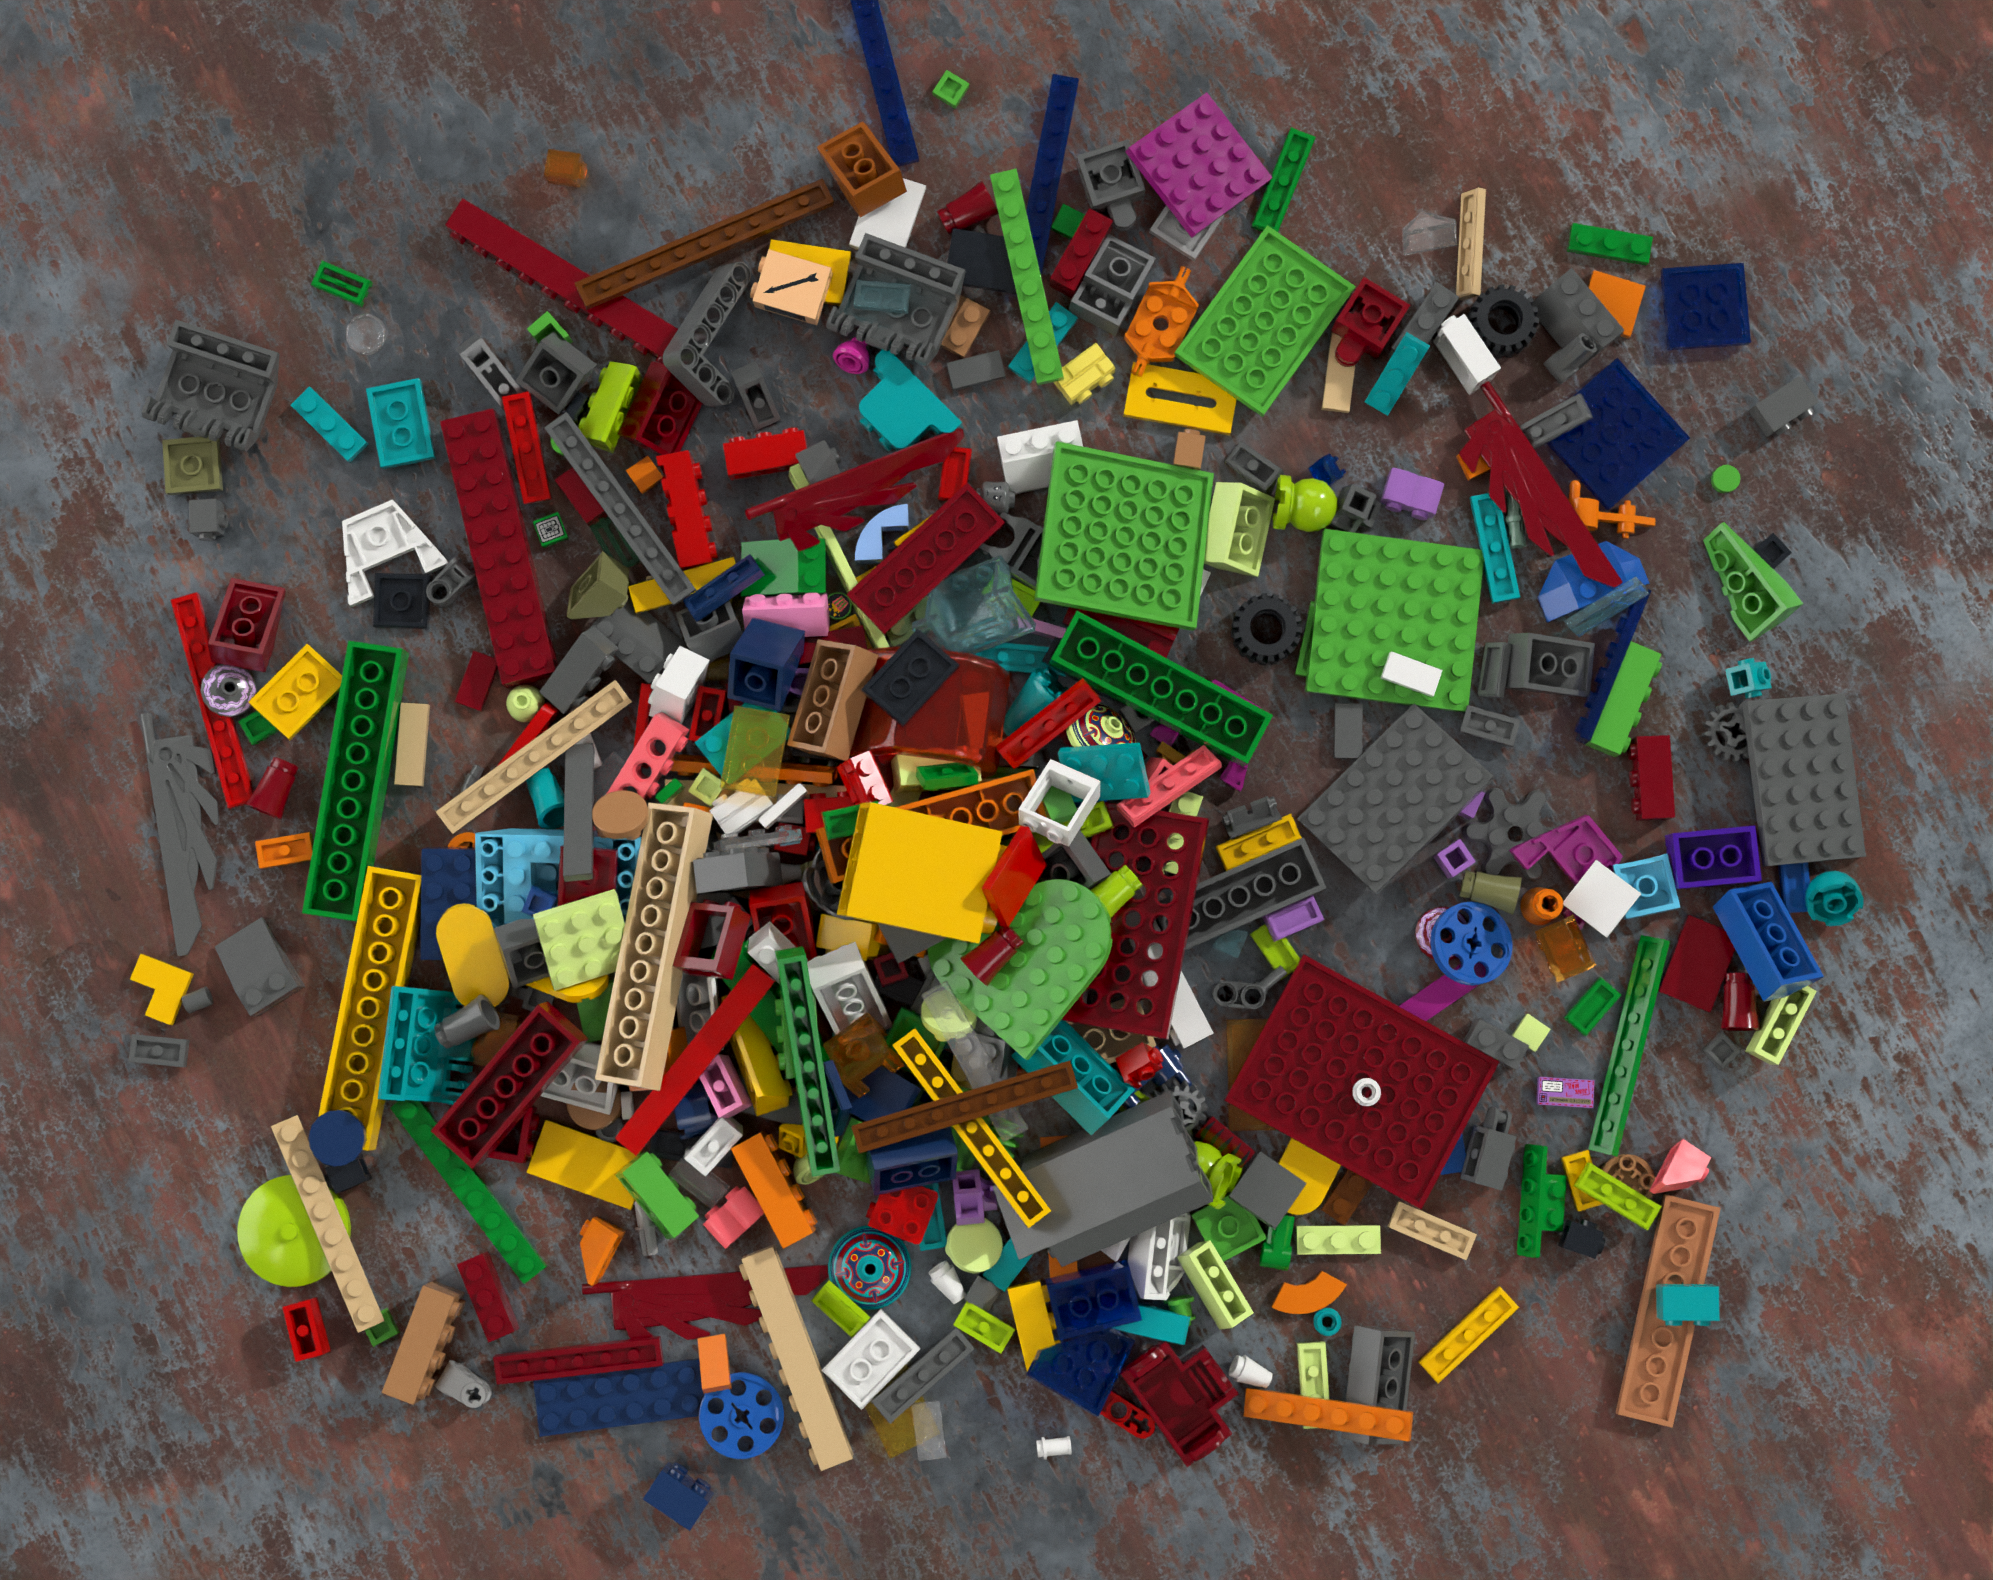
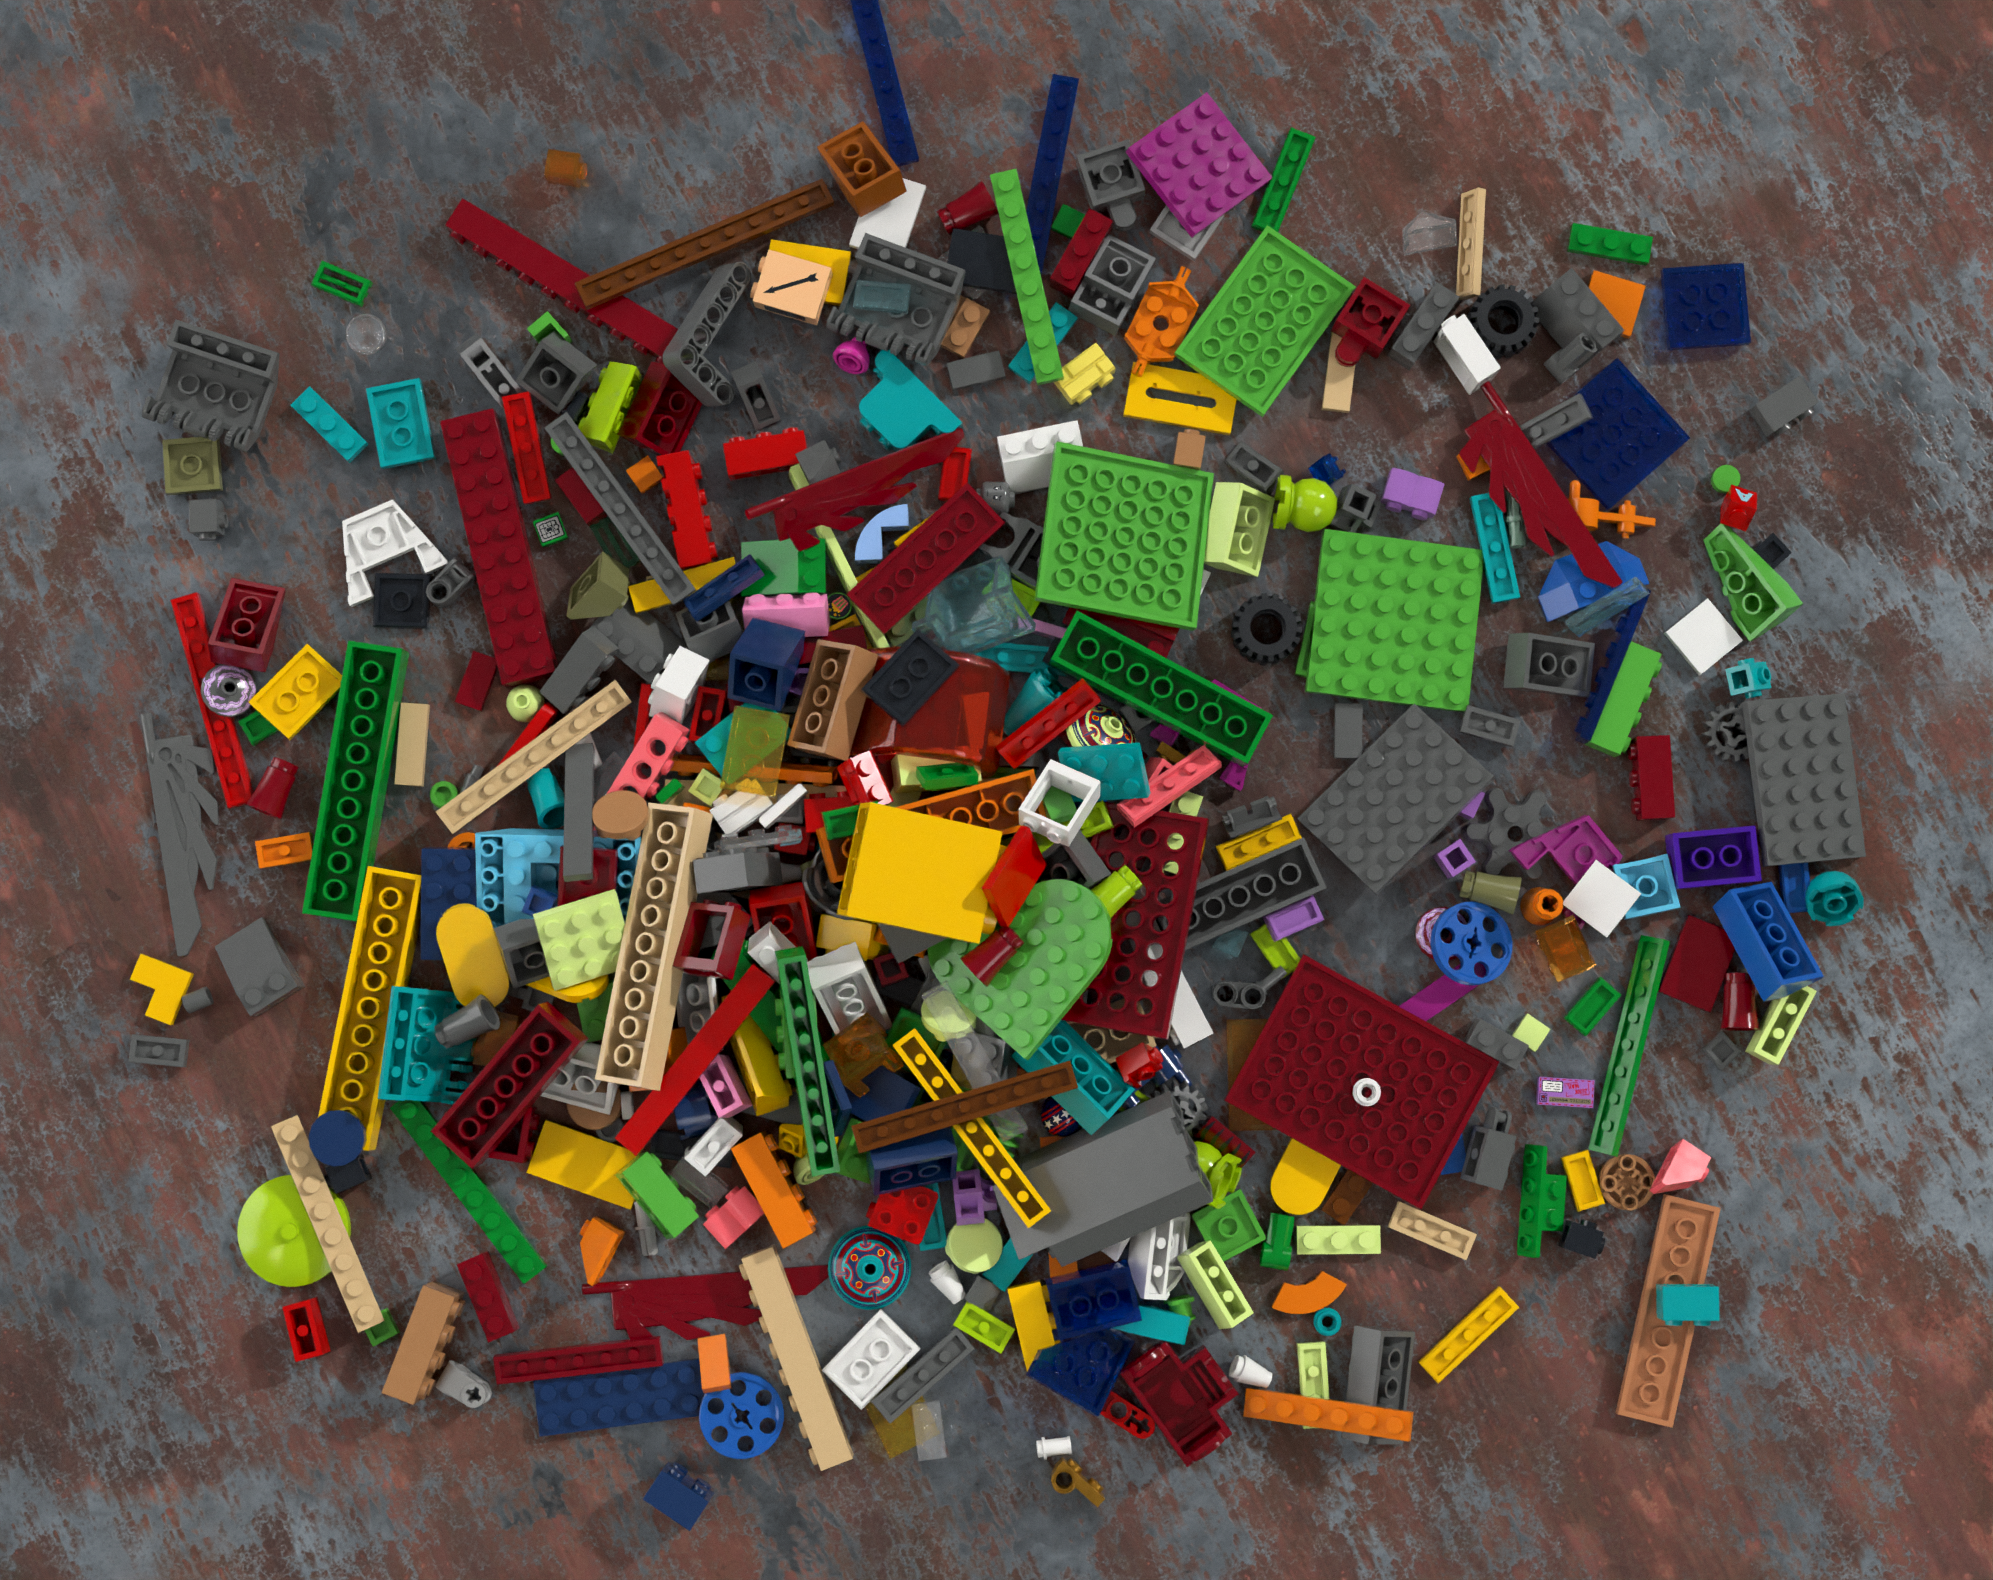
(442, 793): none -> bright green tile
(840, 1309): lime tile -> none
(950, 89): bright green tile -> none
(1057, 1119): none -> clear blue helmet
(1089, 1488): none -> pearl gold plate
(1267, 1190): dark grey tile -> none
(1397, 373): teal plate -> none
(1411, 674): white tile -> none
(1494, 670): dark grey tile -> none
(1617, 1196): lime tile -> none
(1703, 636): none -> white tile
(1738, 508): none -> red brick

